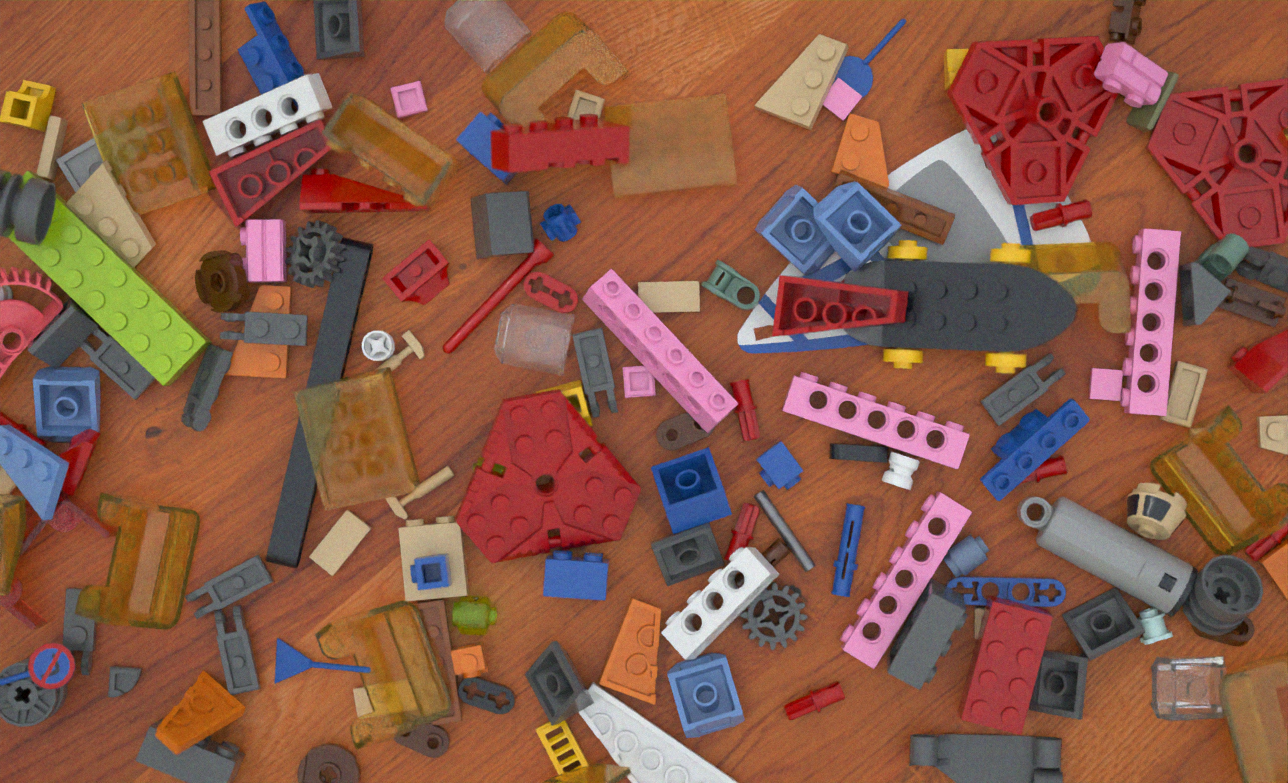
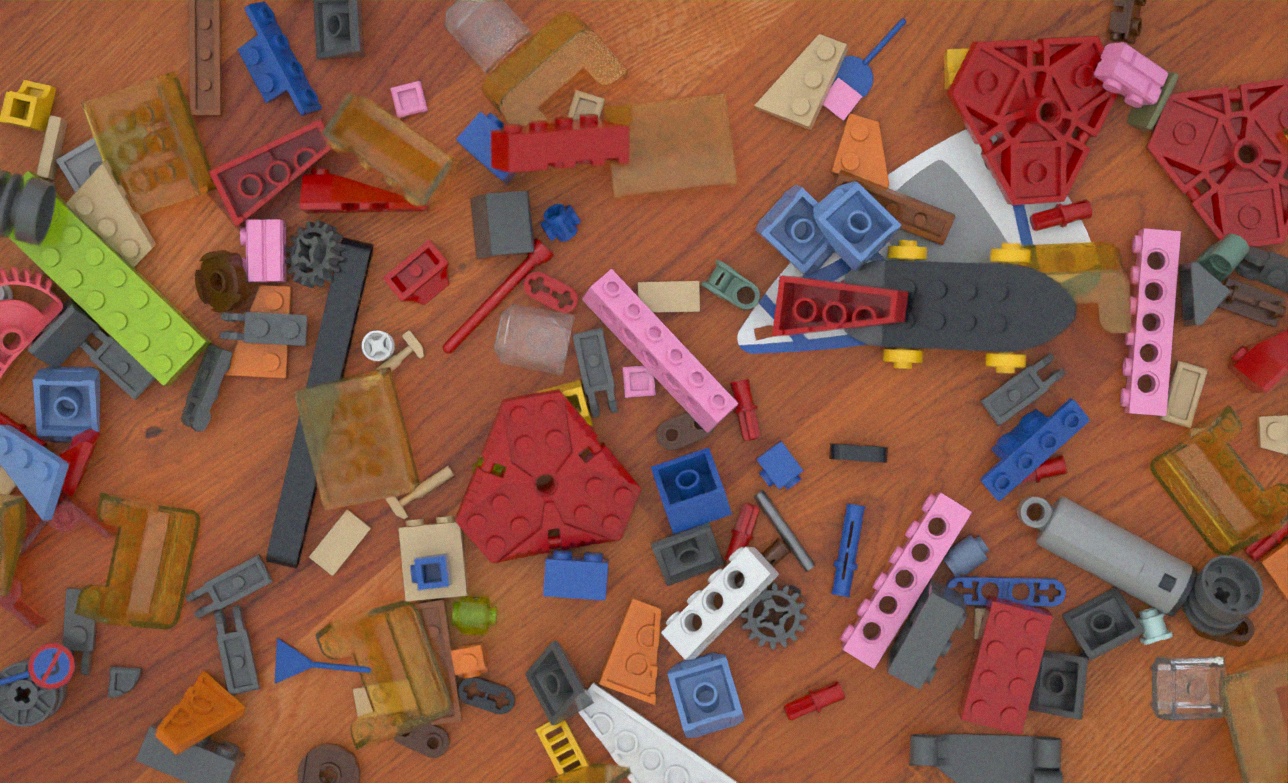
(225, 127): white brick -> none
(900, 470): white wheel -> none
(947, 453): bright pink brick -> none
(1105, 384): bright pink tile -> none
(1154, 512): tan cone -> none

